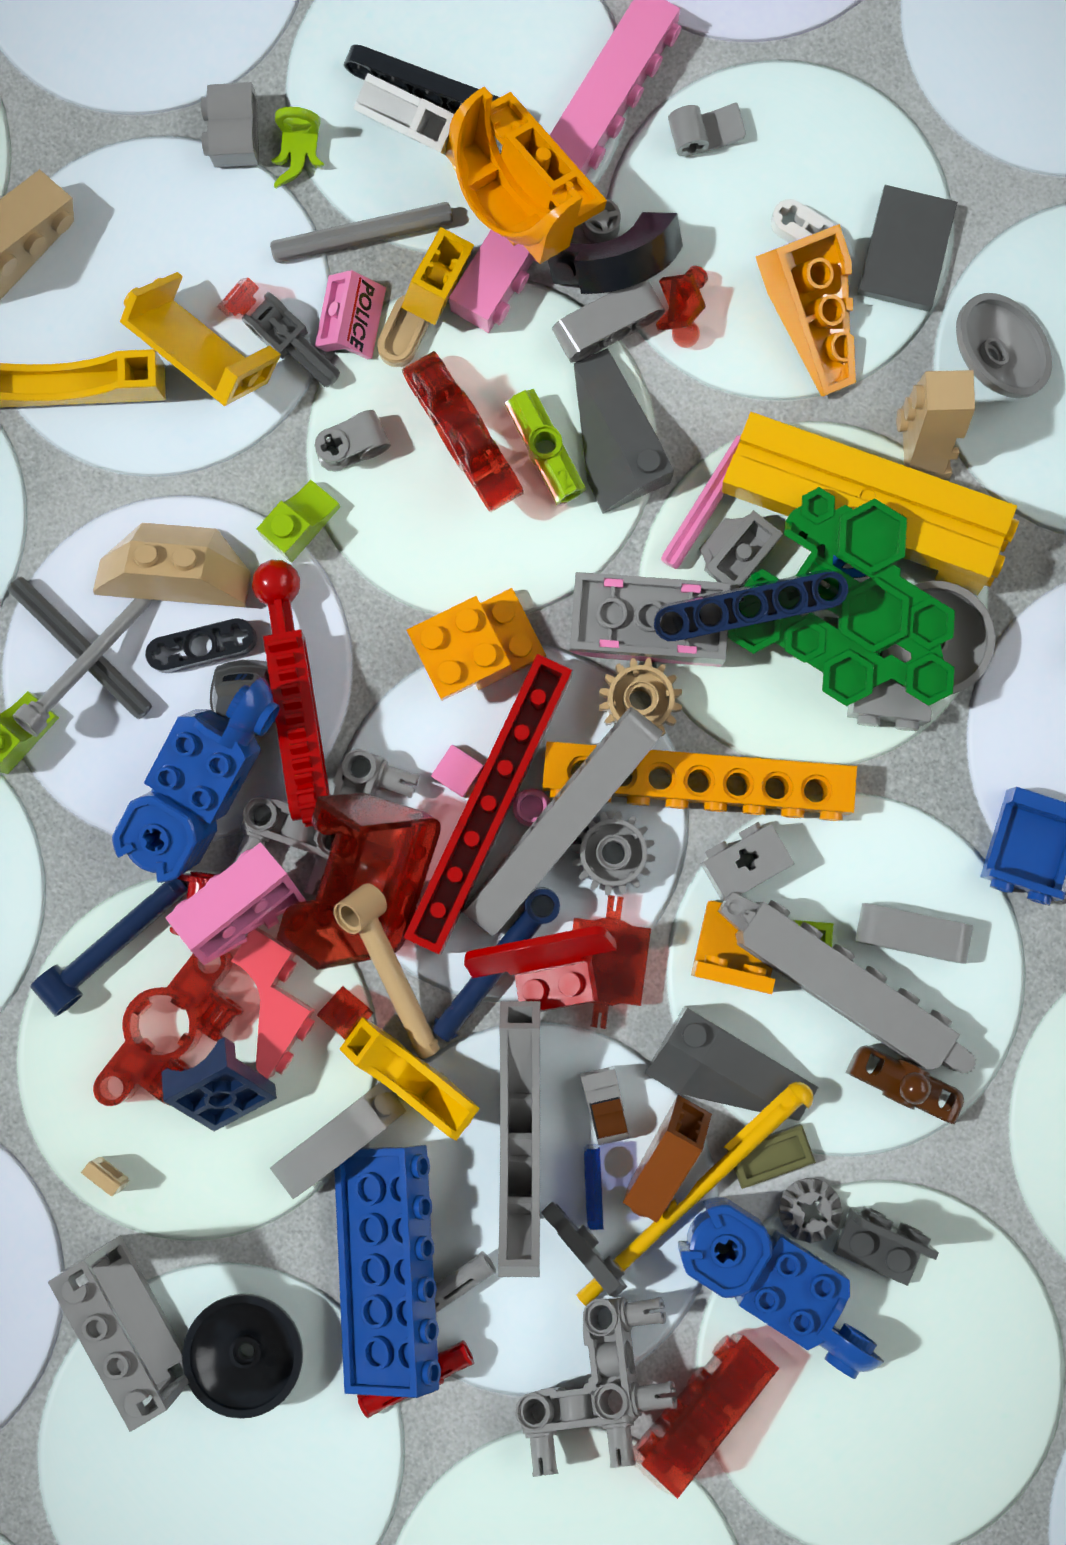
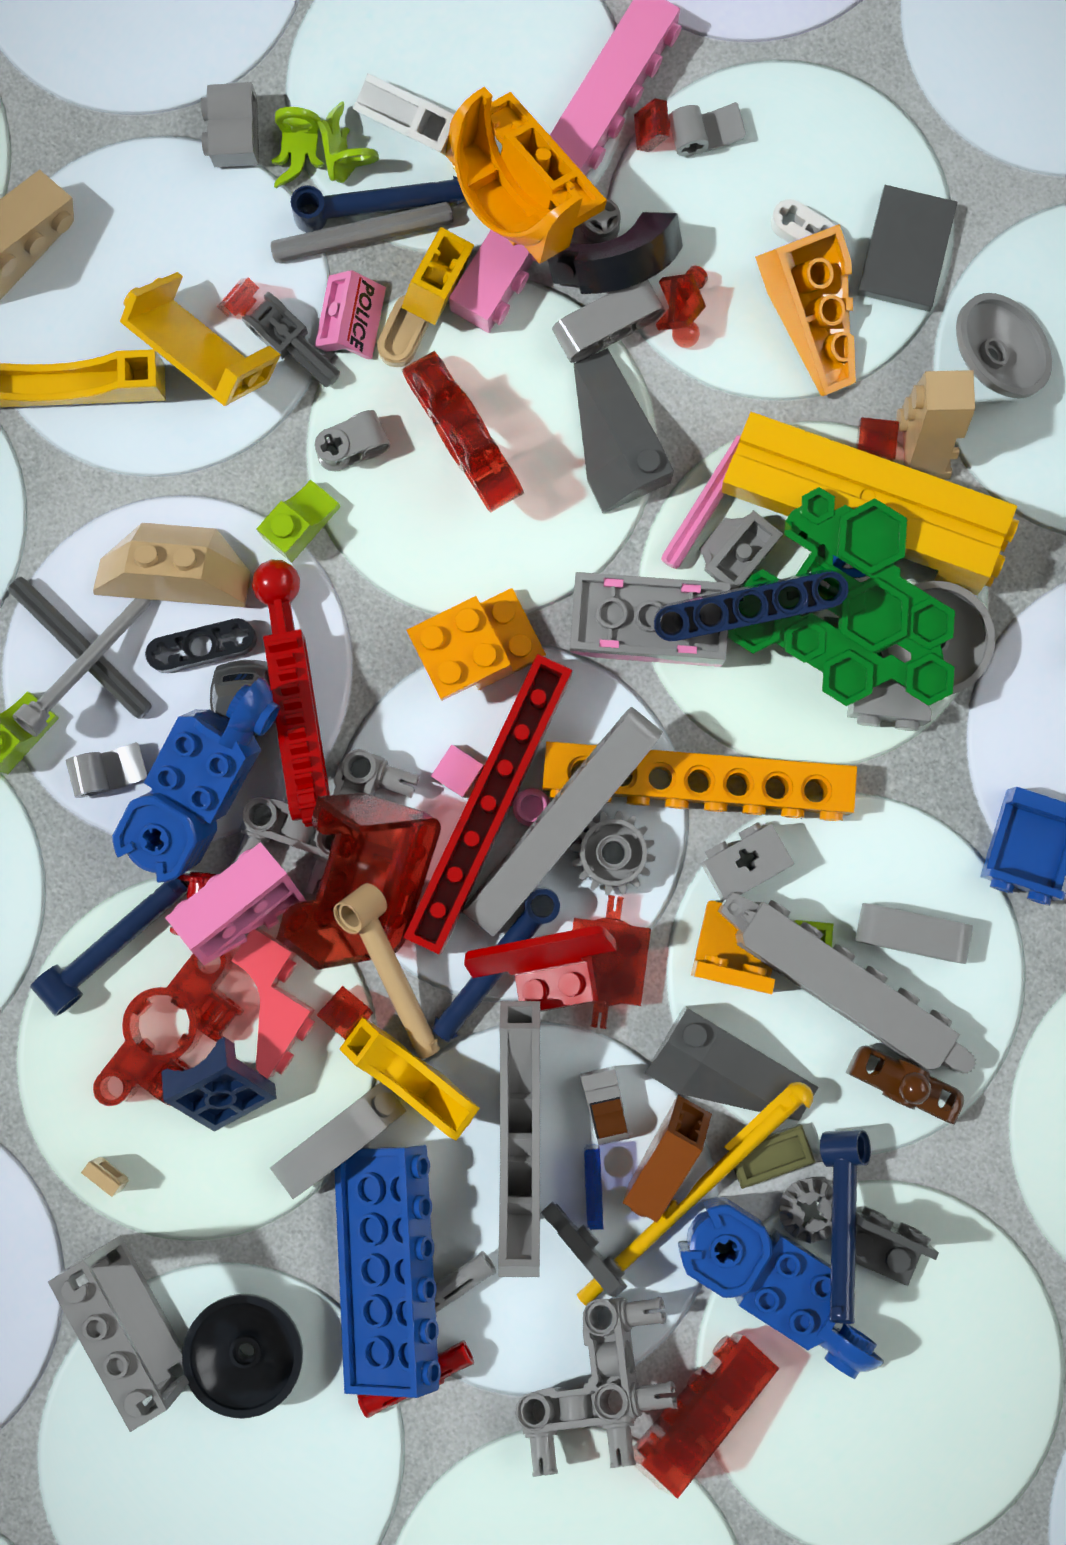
(106, 771): none -> light grey panel
(337, 155): none -> lime piece
(369, 201): none -> dark blue piece
(411, 78): black beam -> none
(534, 427): lime piece -> none
(644, 679): tan gear -> none
(652, 125): none -> clear red plate
(844, 1152): none -> dark blue piece
(878, 437): none -> clear red plate

